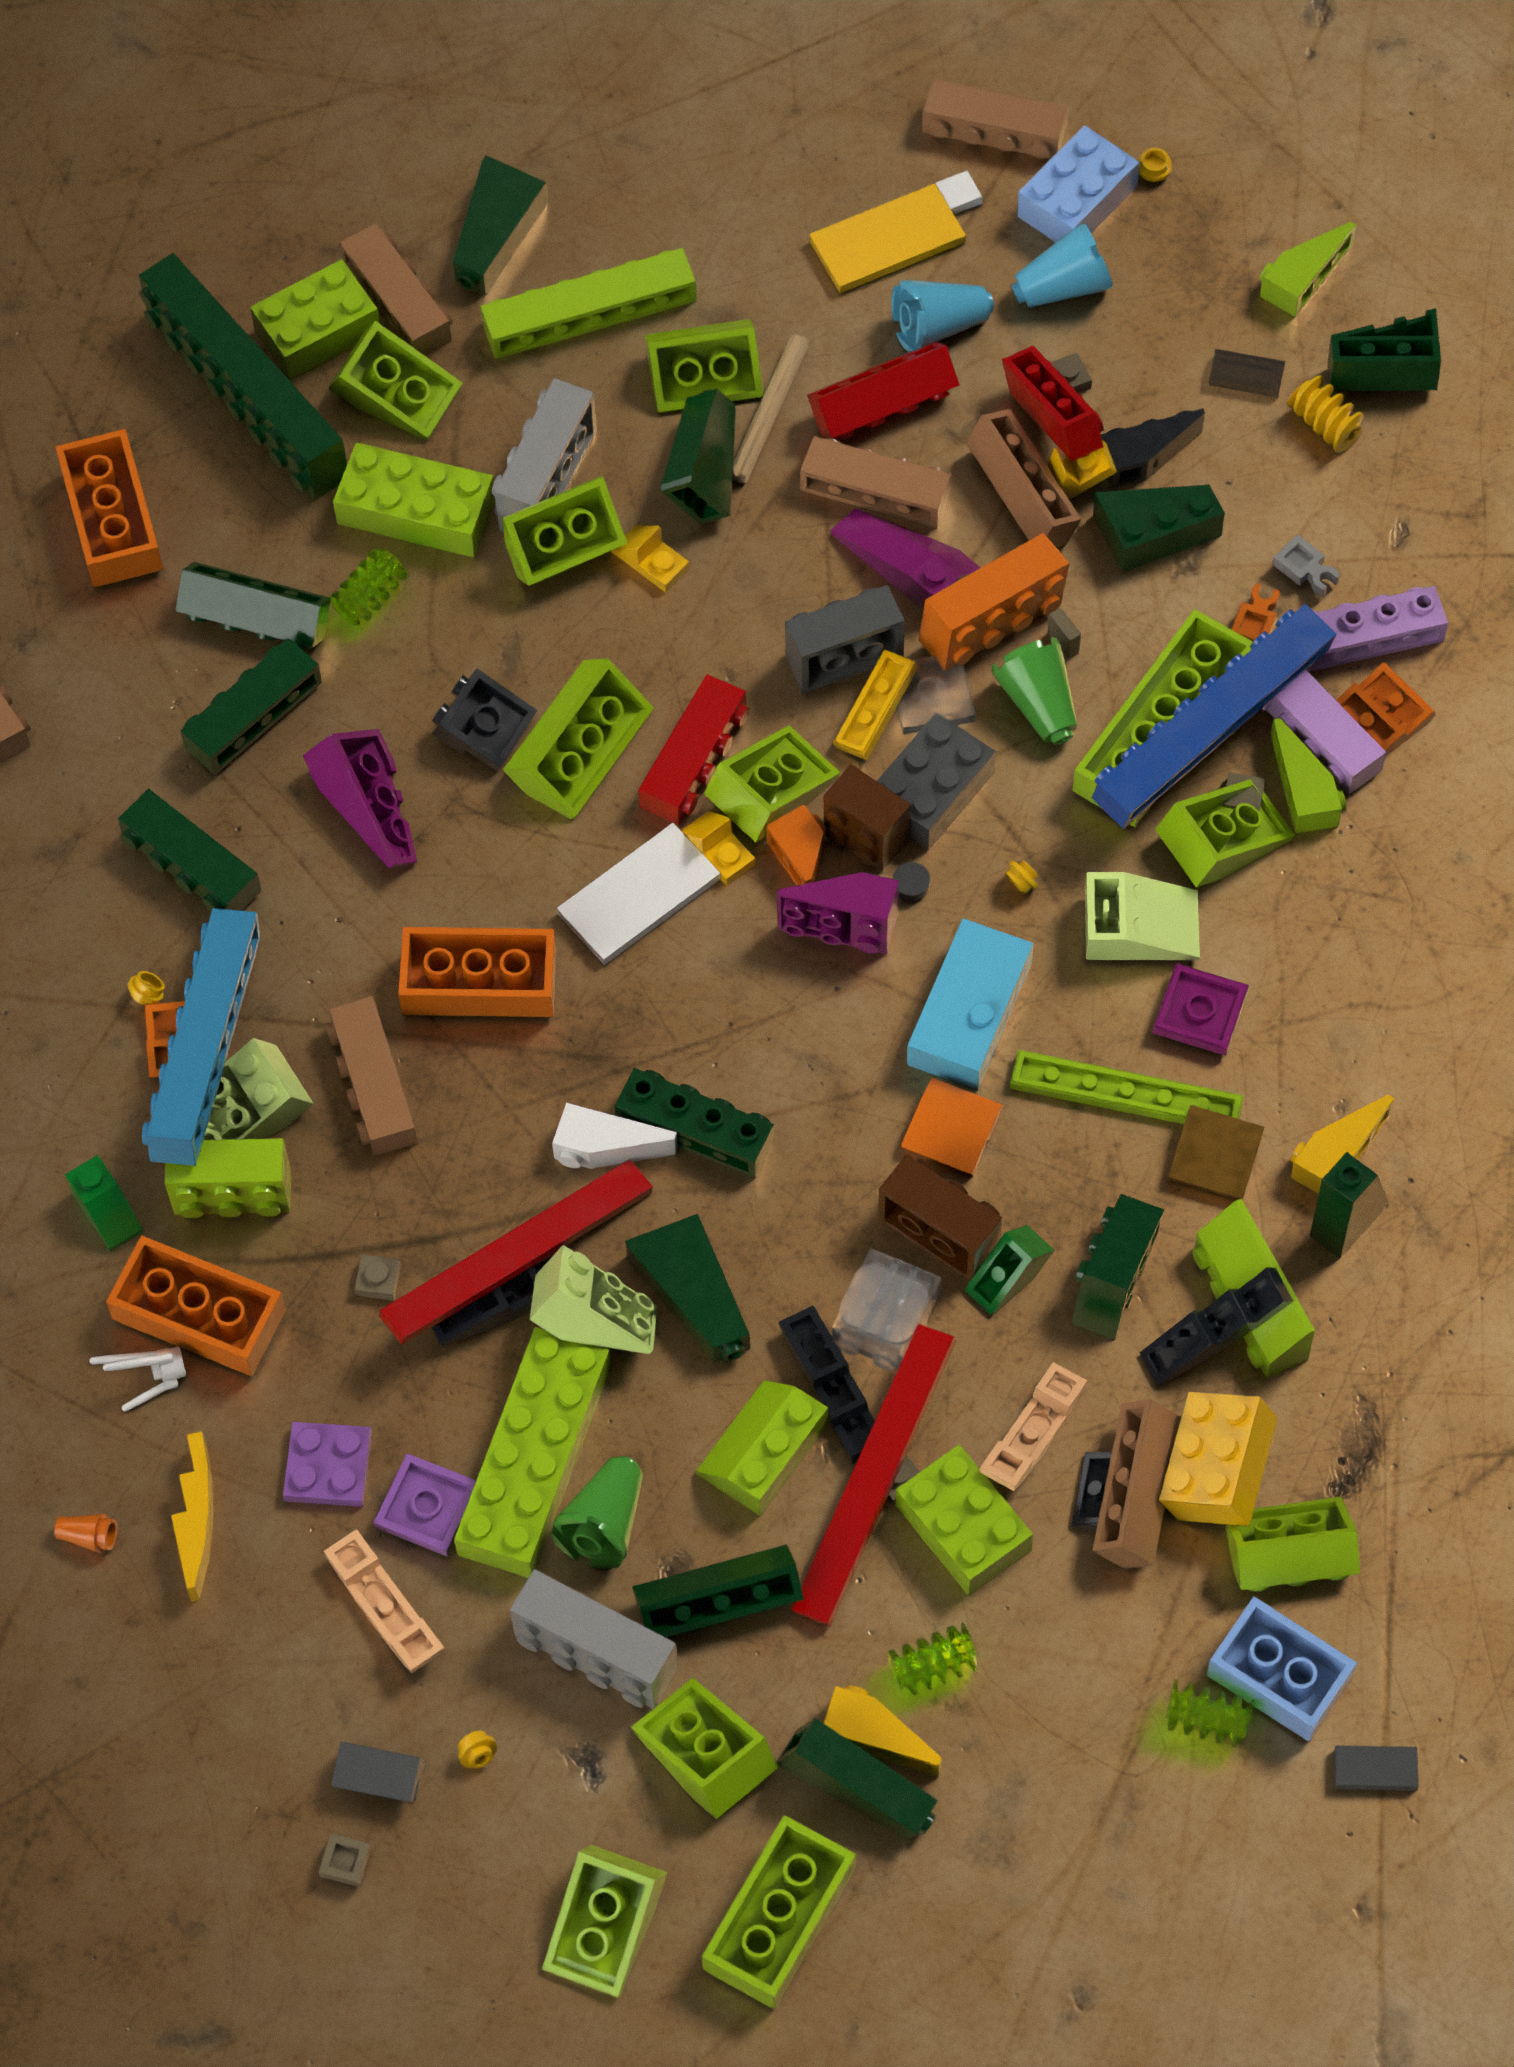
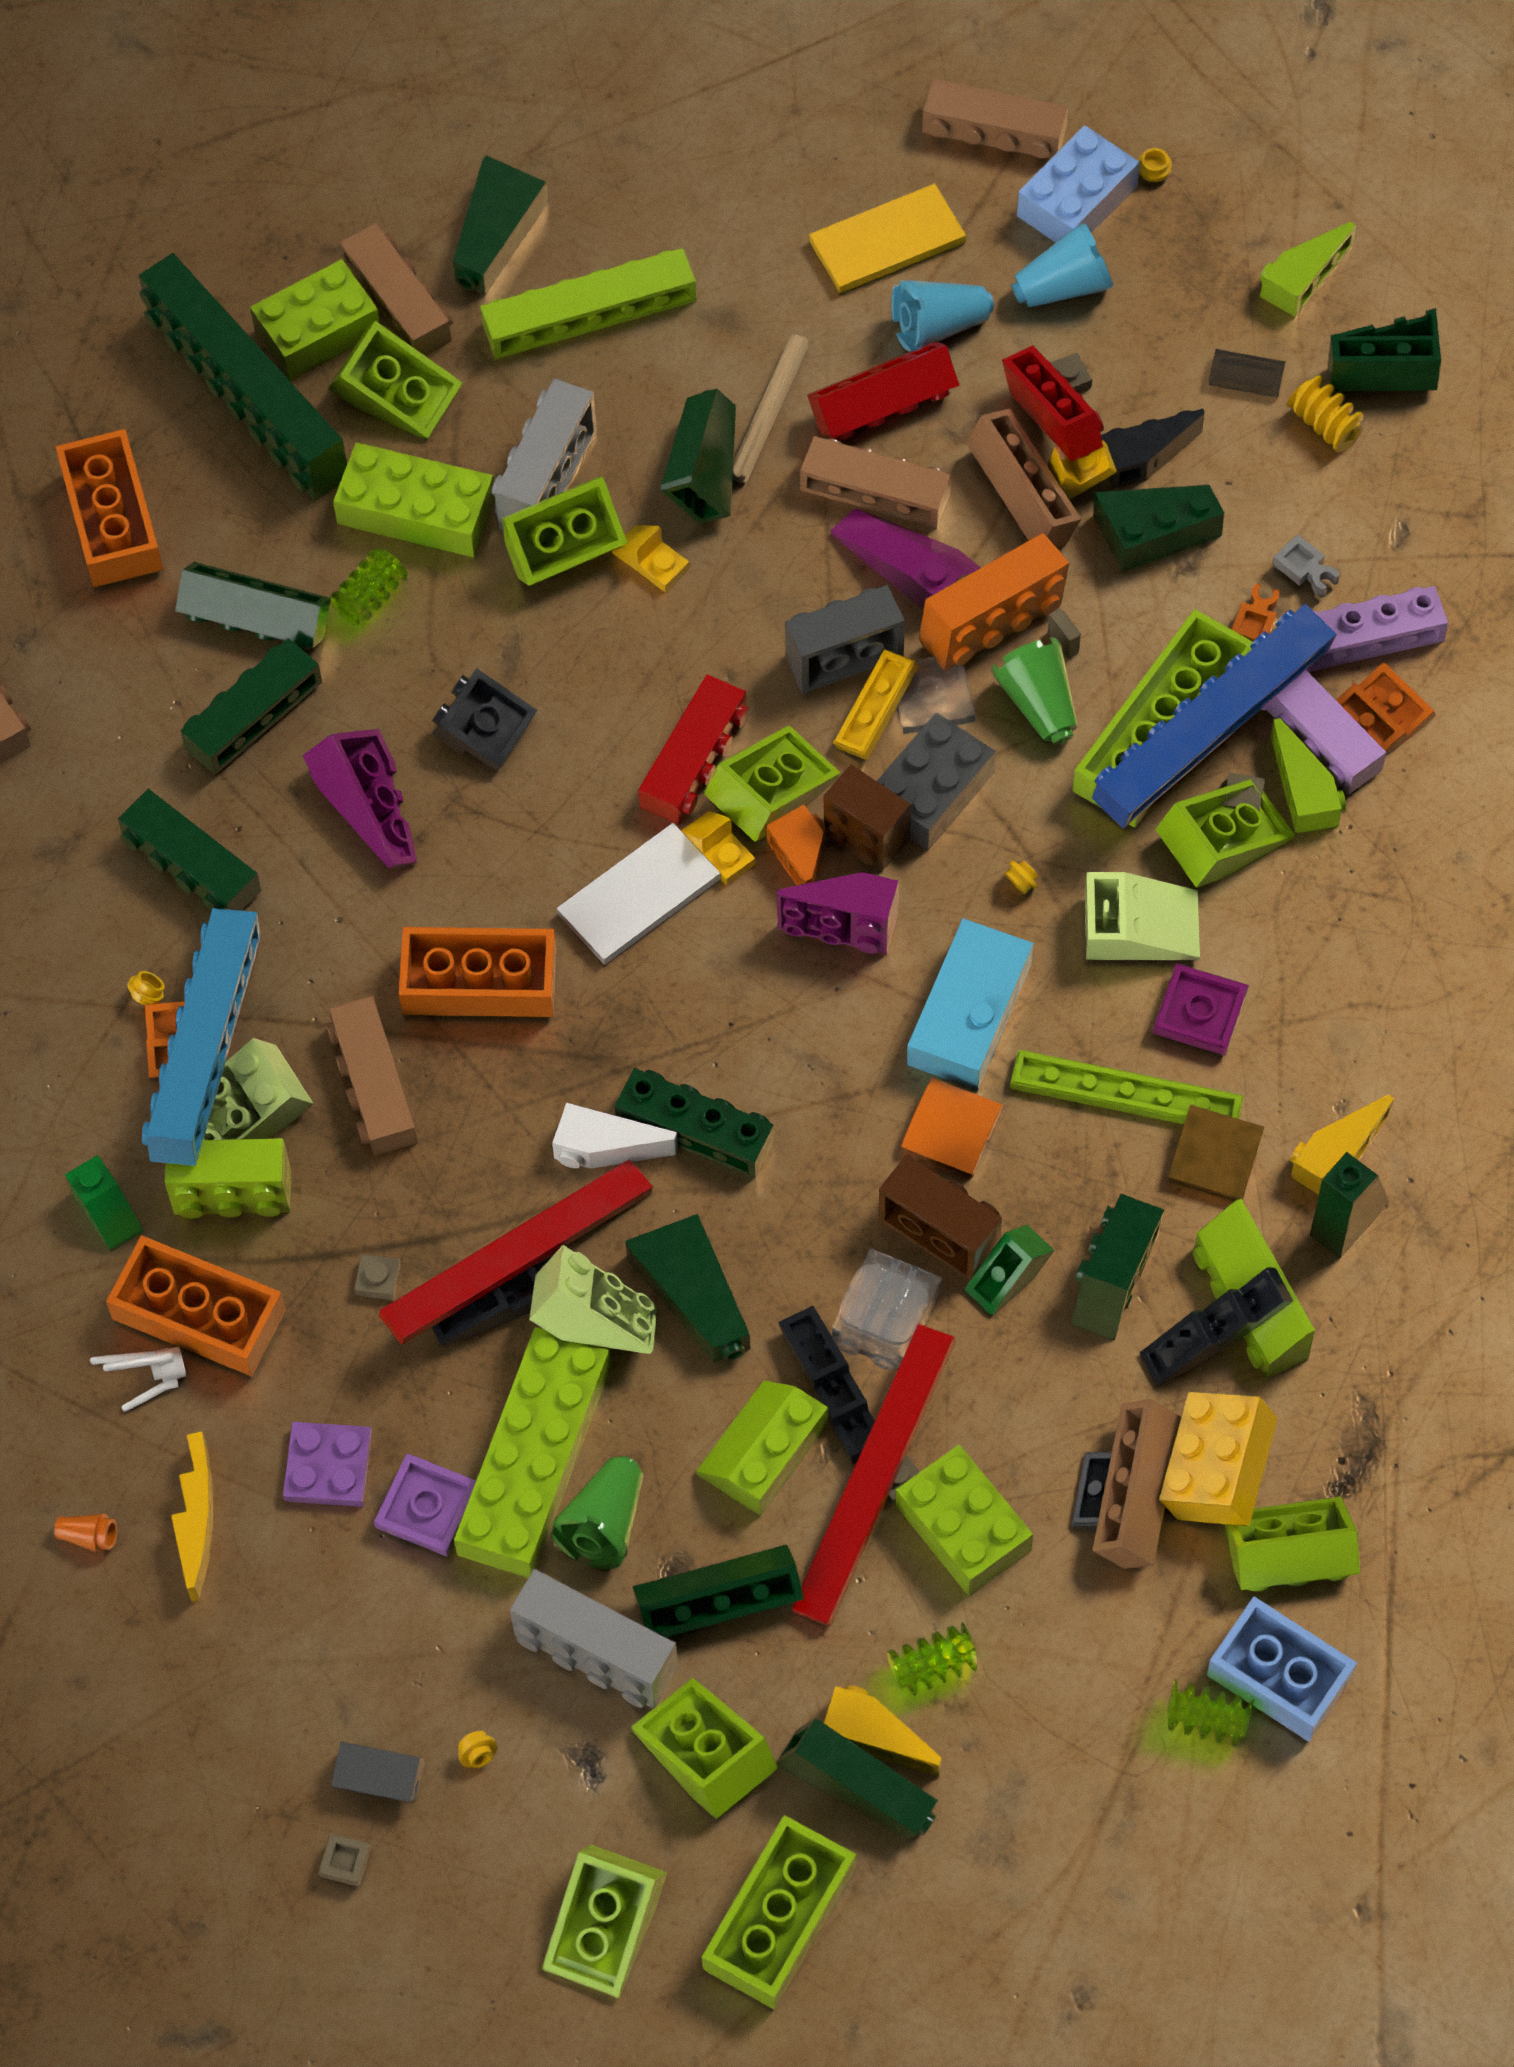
(383, 1602): light nougat slope -> none
(579, 737): lime slope -> none
(702, 360): lime slope -> none
(913, 881): dark grey tile -> none
(960, 192): white tile -> none
(1035, 1428): light nougat slope -> none
(1376, 1768): dark grey tile -> none

